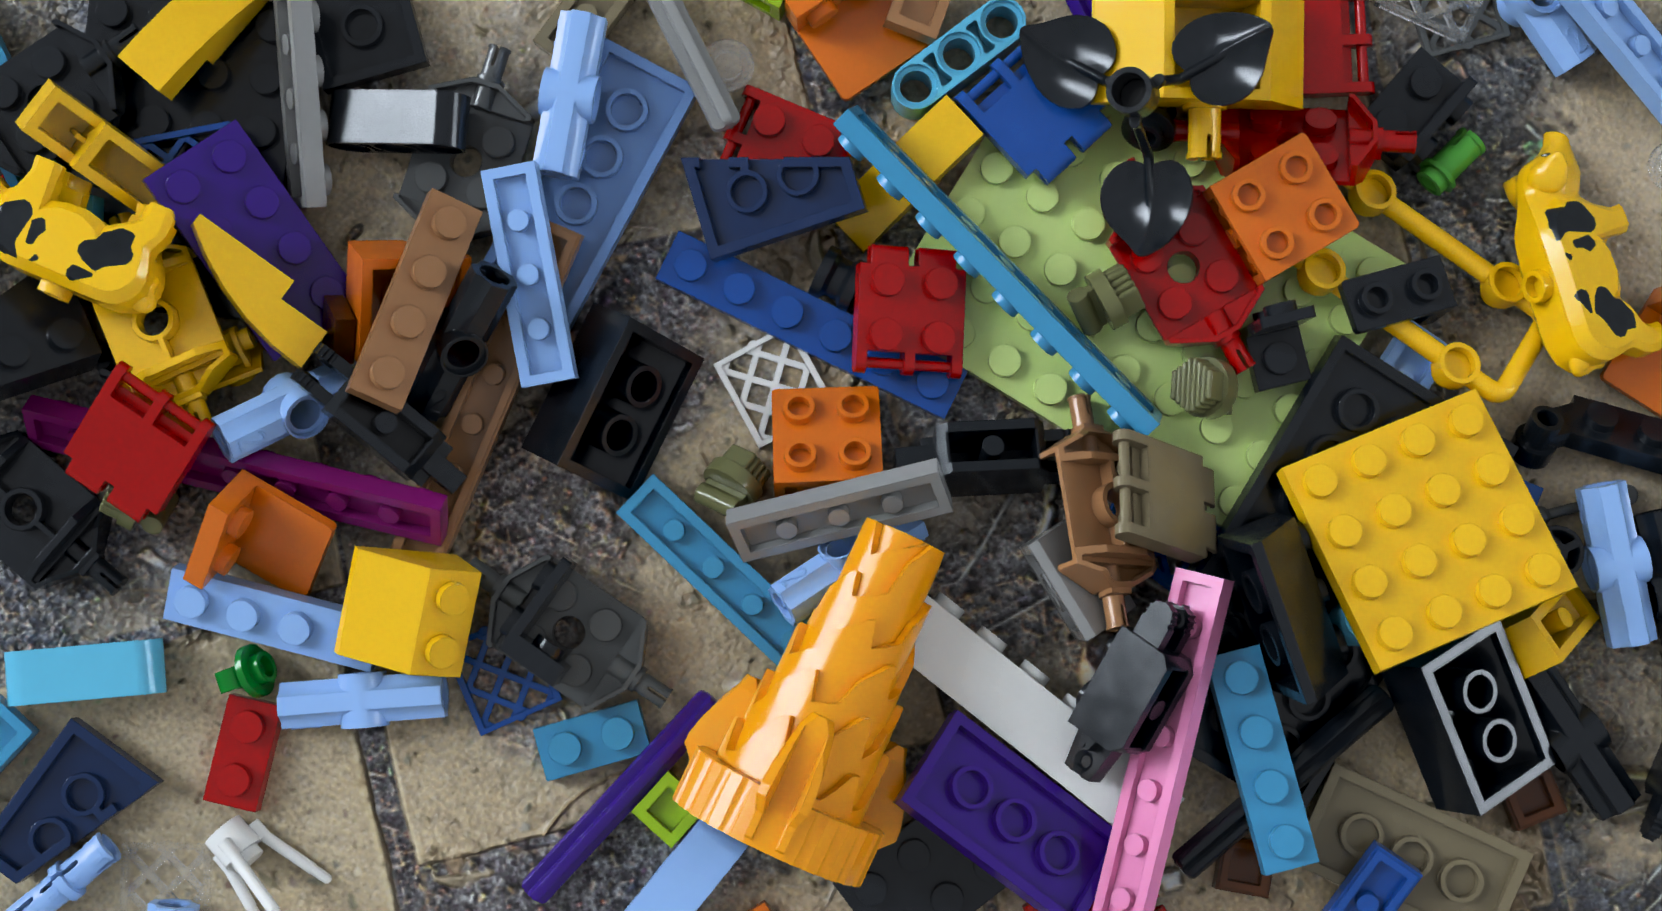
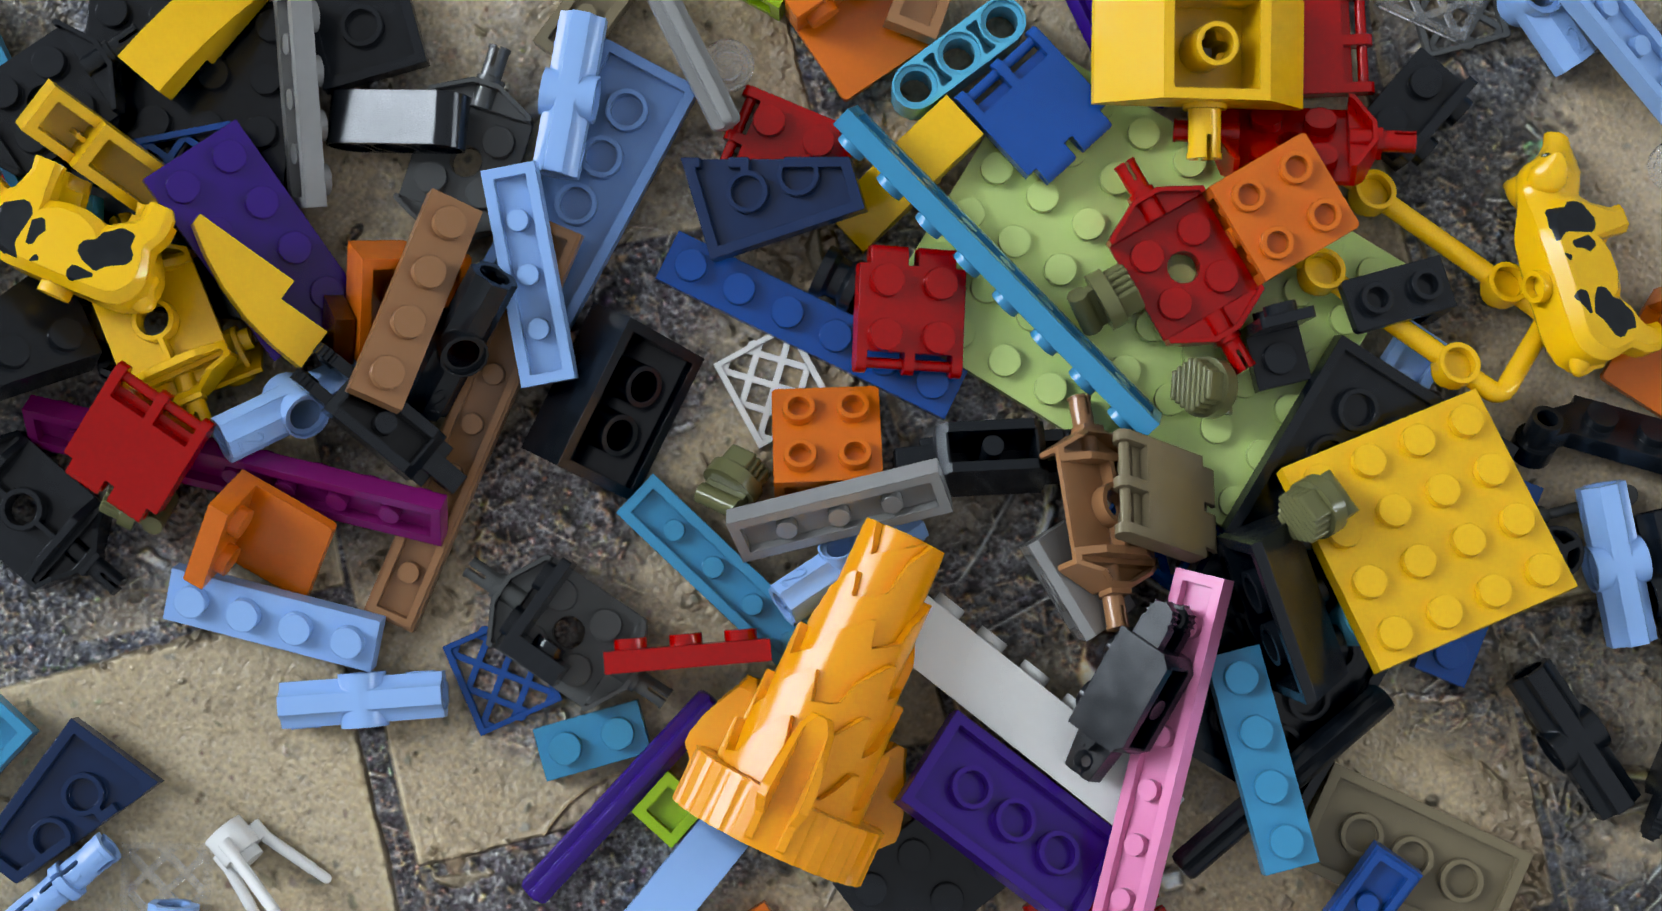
(85, 672): medium azure beam -> none
(243, 753): red plate -> none
(252, 671): green plate -> none
(408, 610): yellow slope -> none
(686, 652): none -> red plate
(1158, 127): black plate -> none
(1219, 56): black plant -> none
(1240, 871): reddish brown tile -> none
(1315, 507): none -> olive piece
(1450, 162): bright green pin -> none
(1470, 721): black slope -> none
(1534, 802): reddish brown tile -> none
(1549, 631): yellow slope -> none

